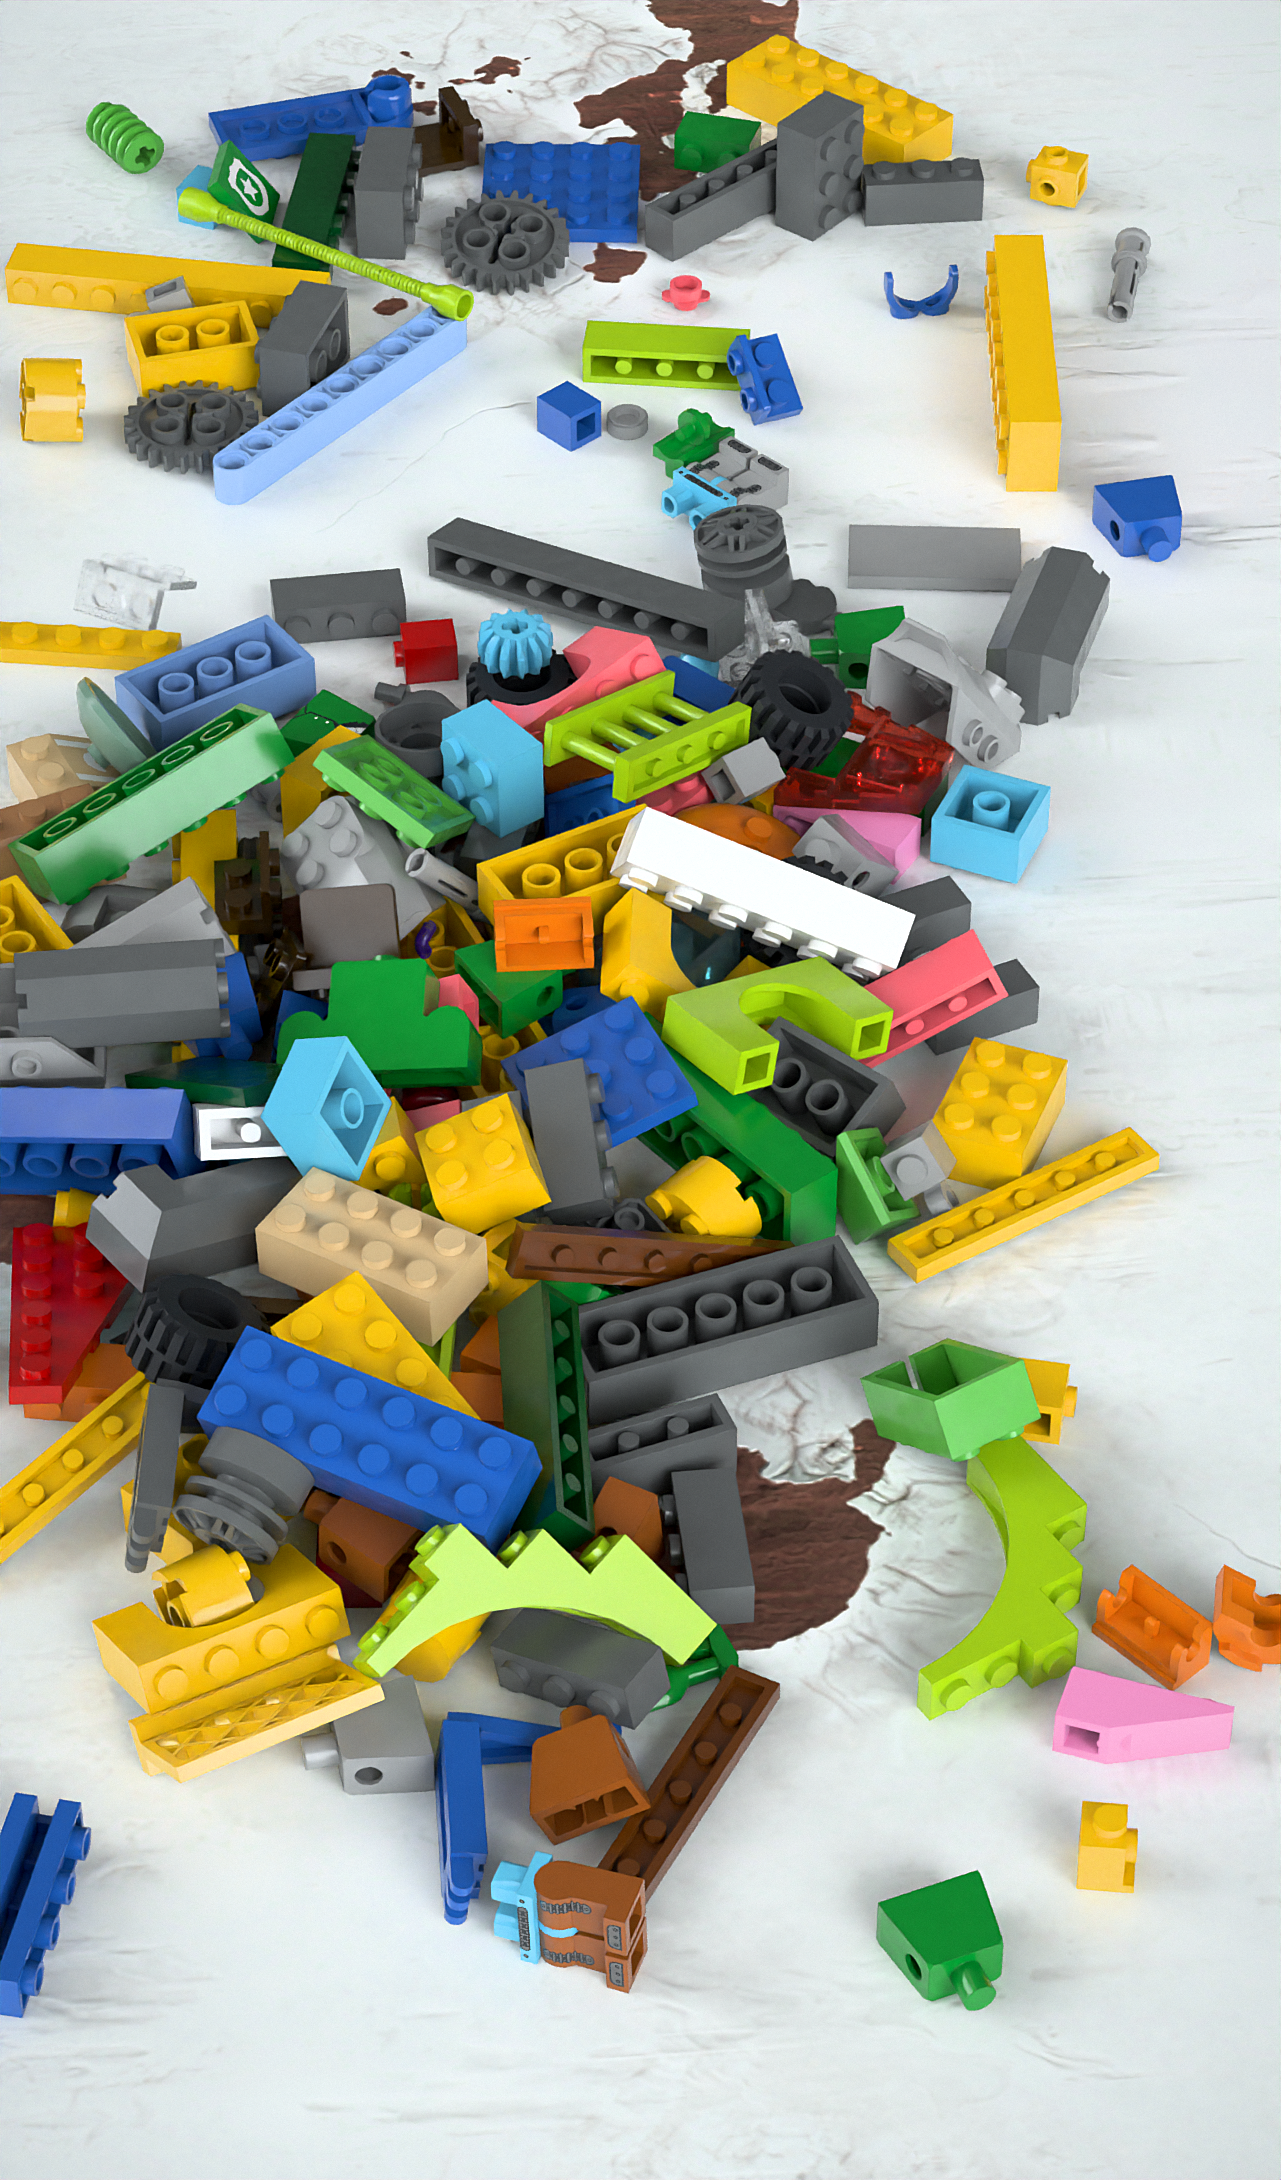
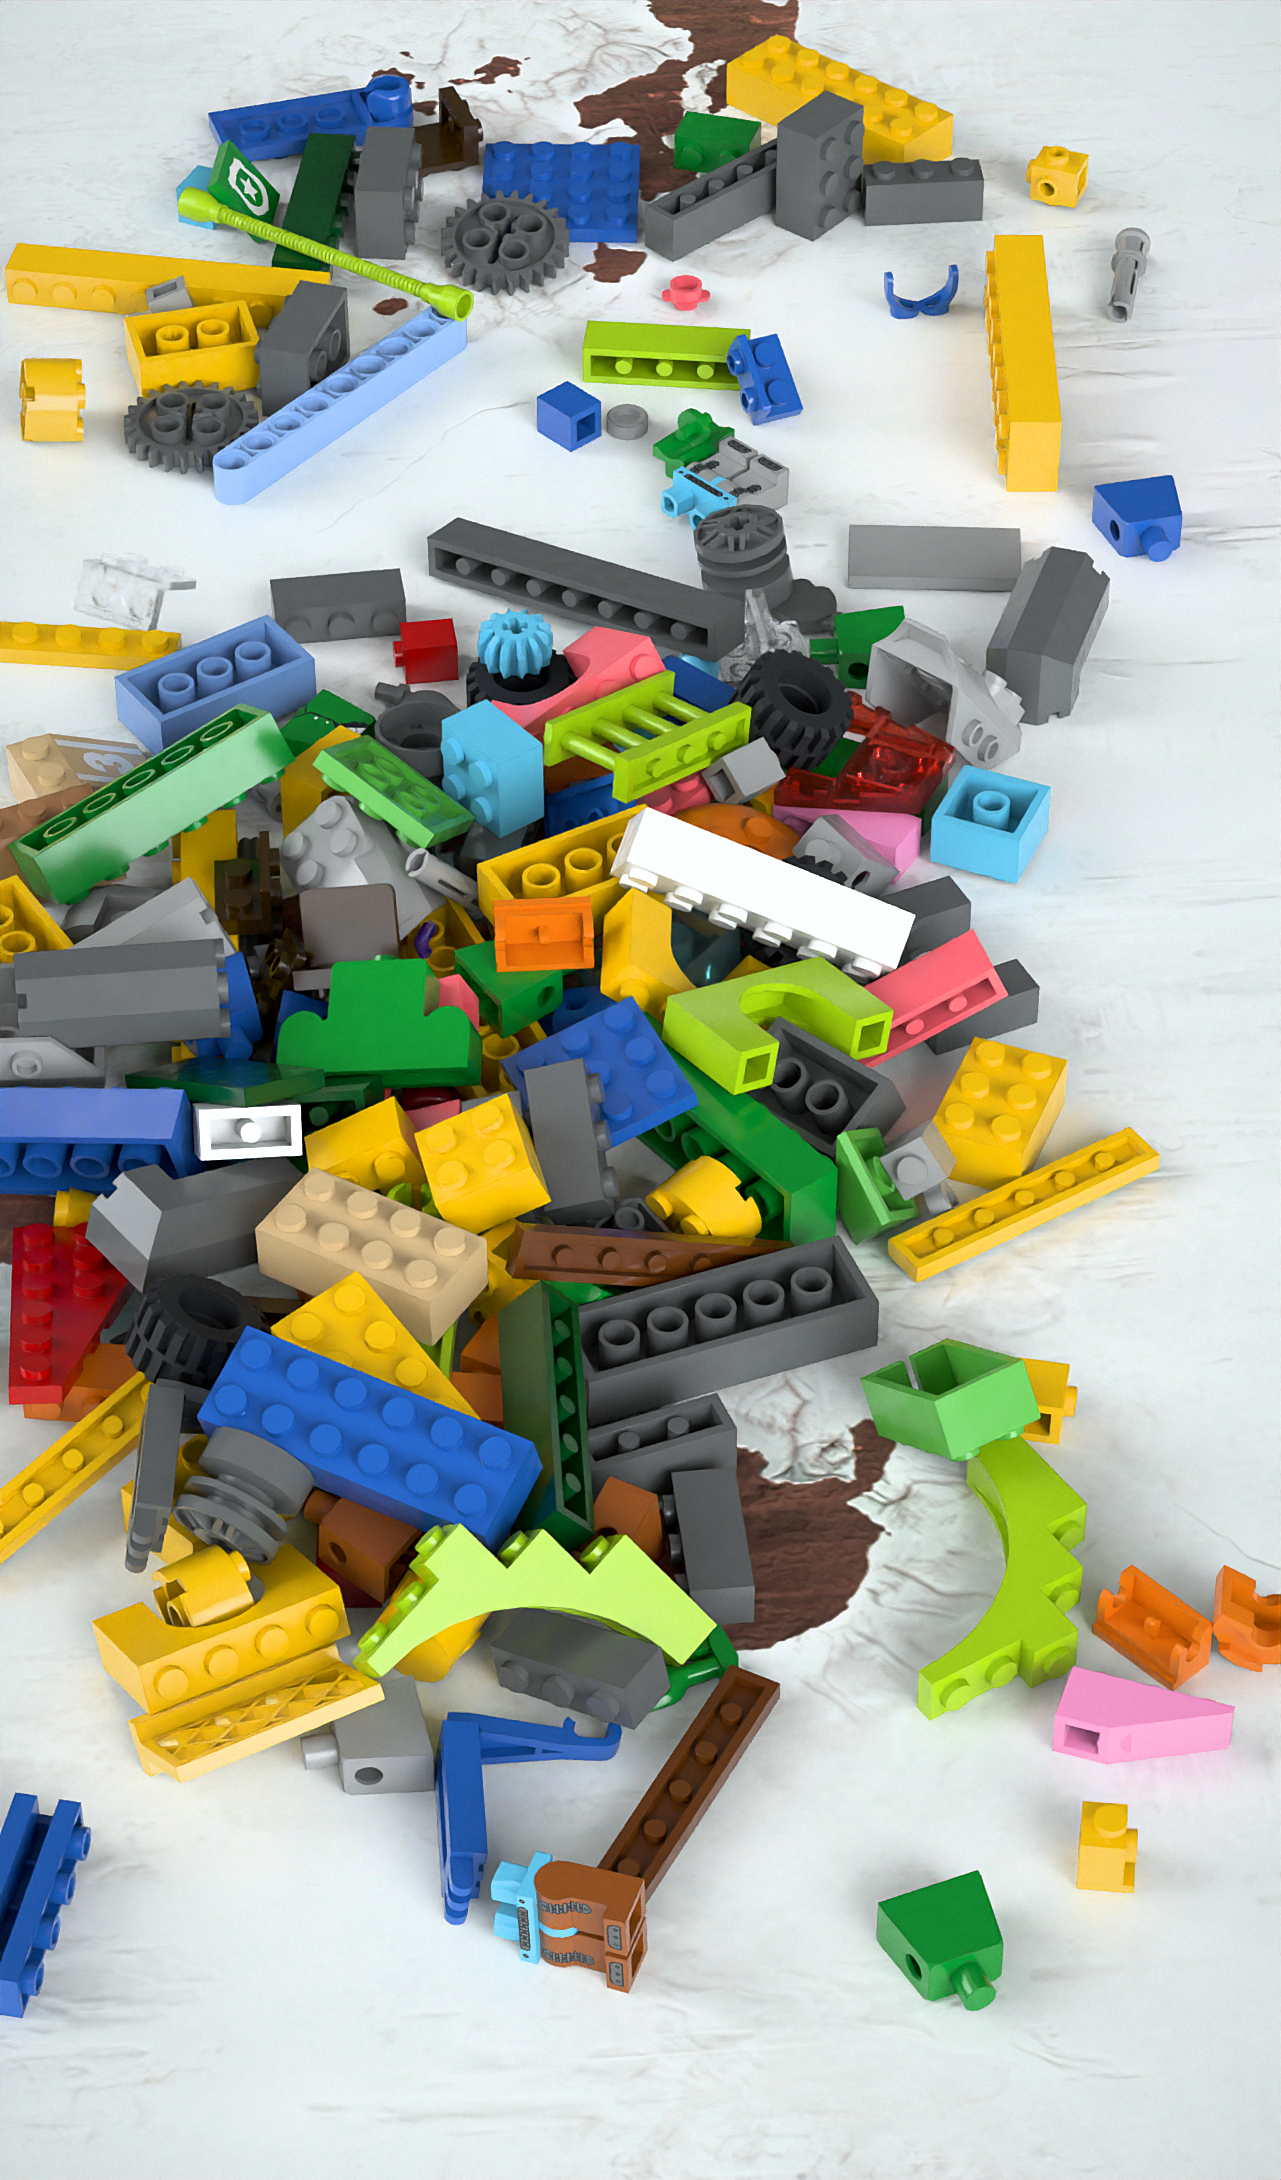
(111, 731): sand green dish -> none
(124, 137): bright green piece -> none
(326, 1107): medium azure brick -> none
(583, 1777): dark orange torso -> none

